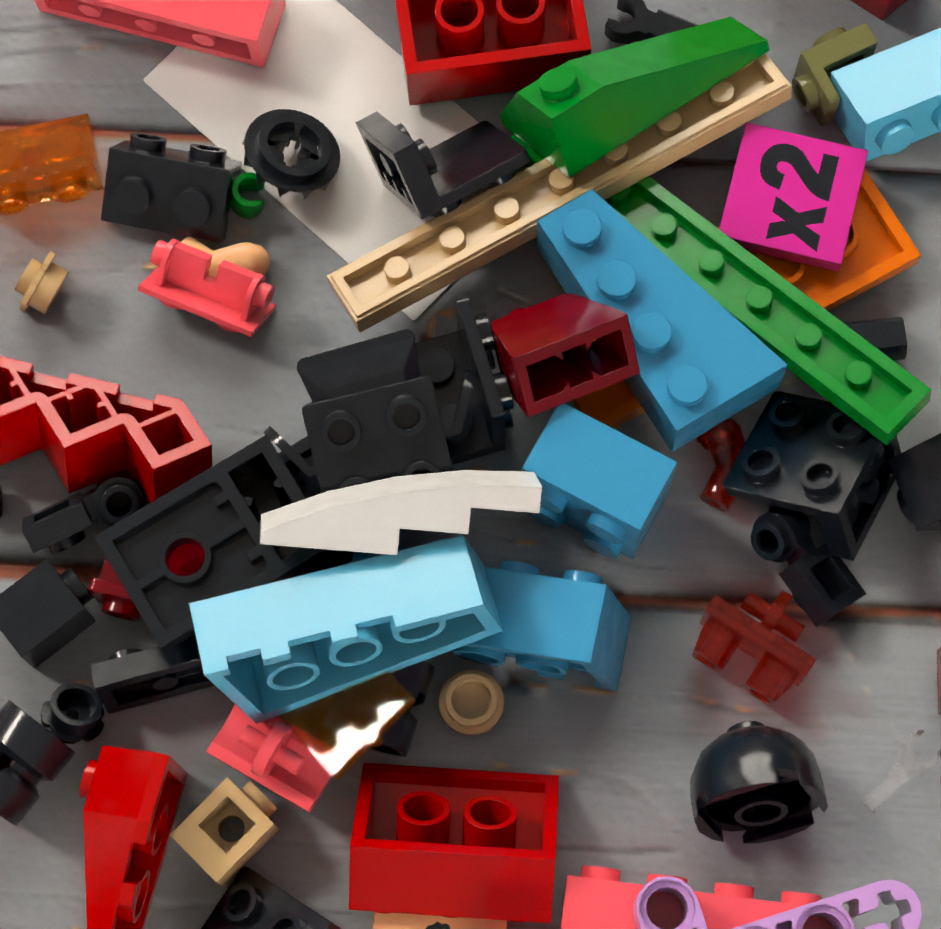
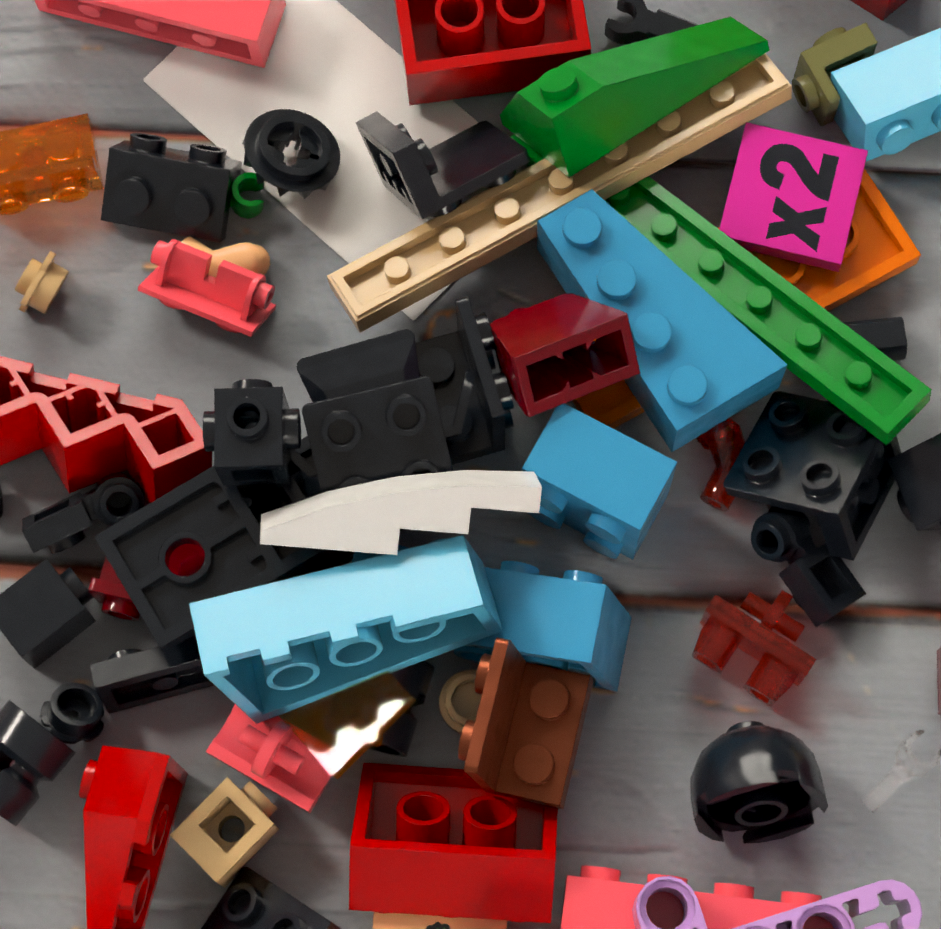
(251, 433): none -> black brick
(524, 727): none -> copper bracket

